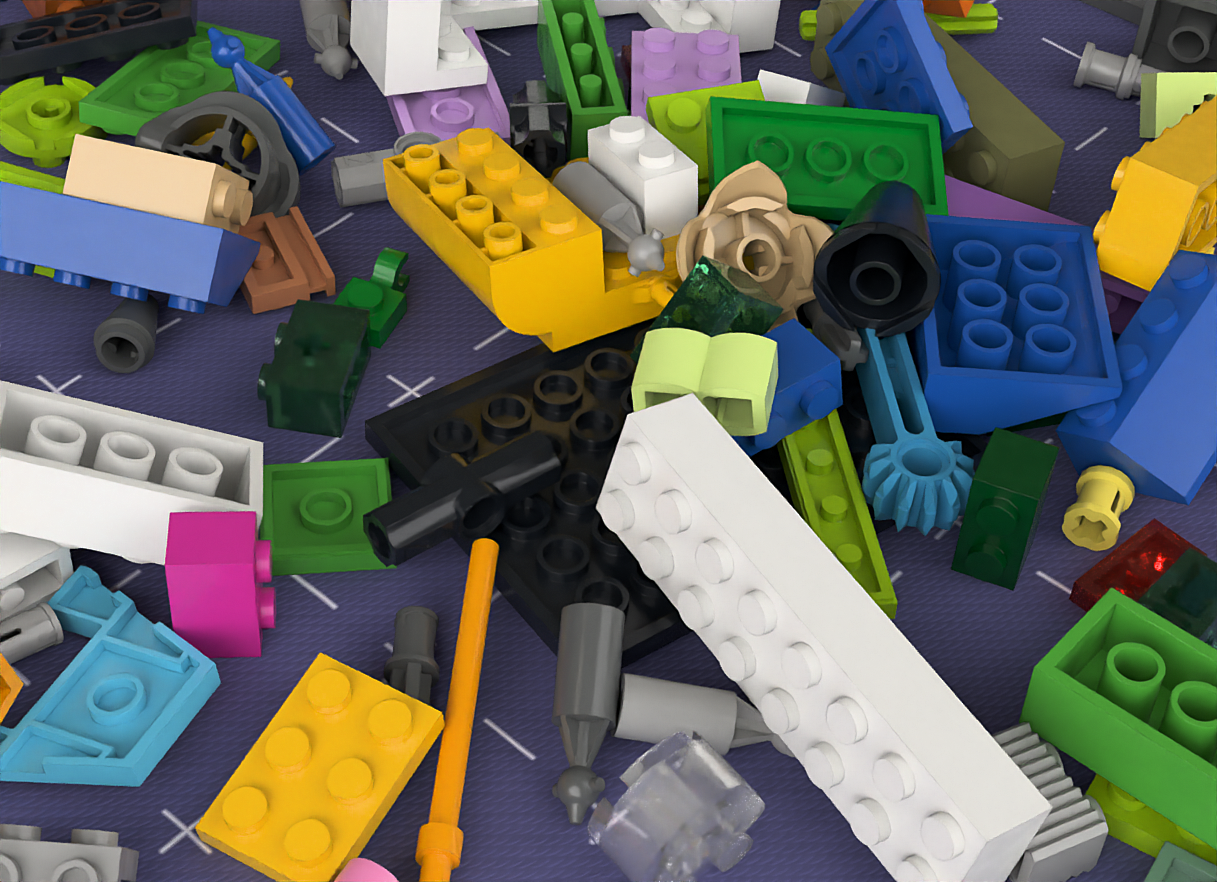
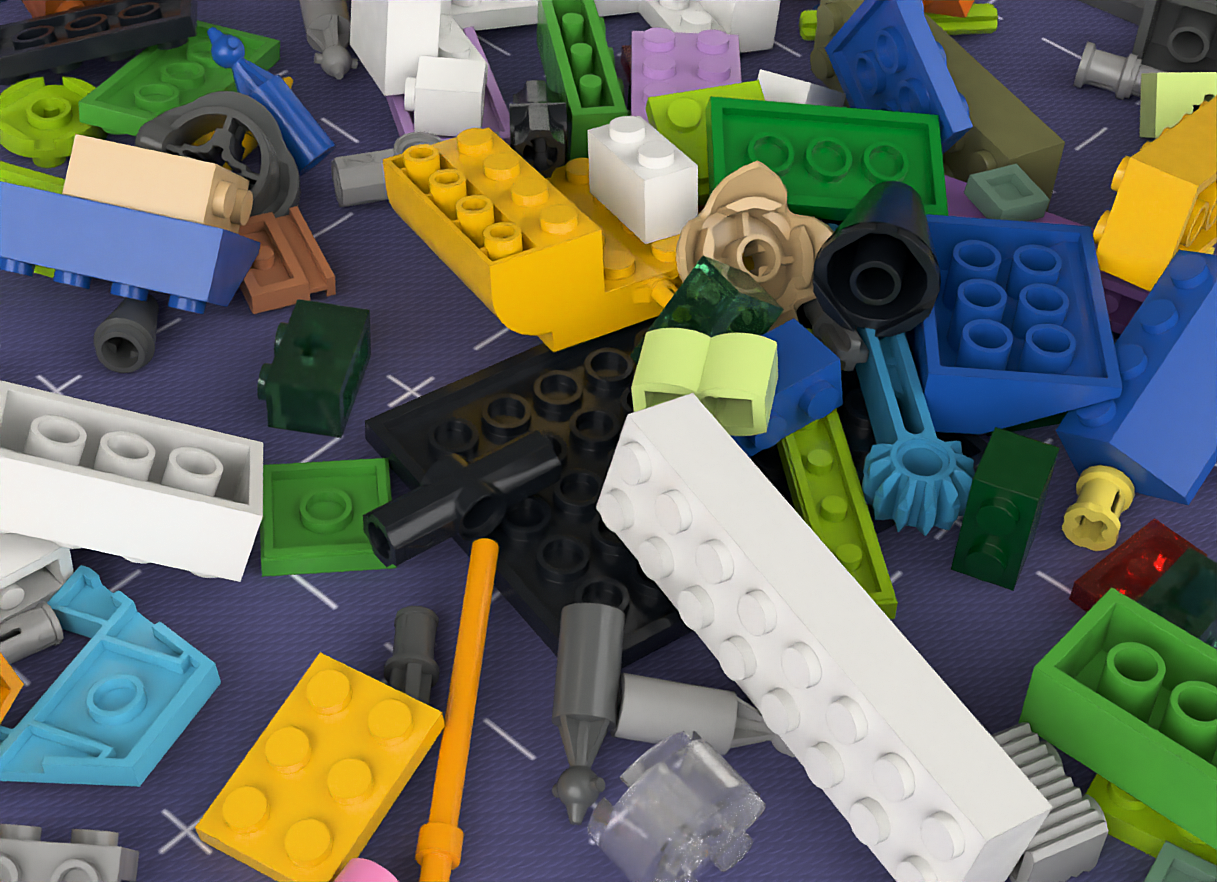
(217, 580): dark pink brick -> none
(380, 295): green plate -> none
(446, 95): none -> white brick
(614, 214): light grey wheel -> none
(1006, 194): none -> sand green plate

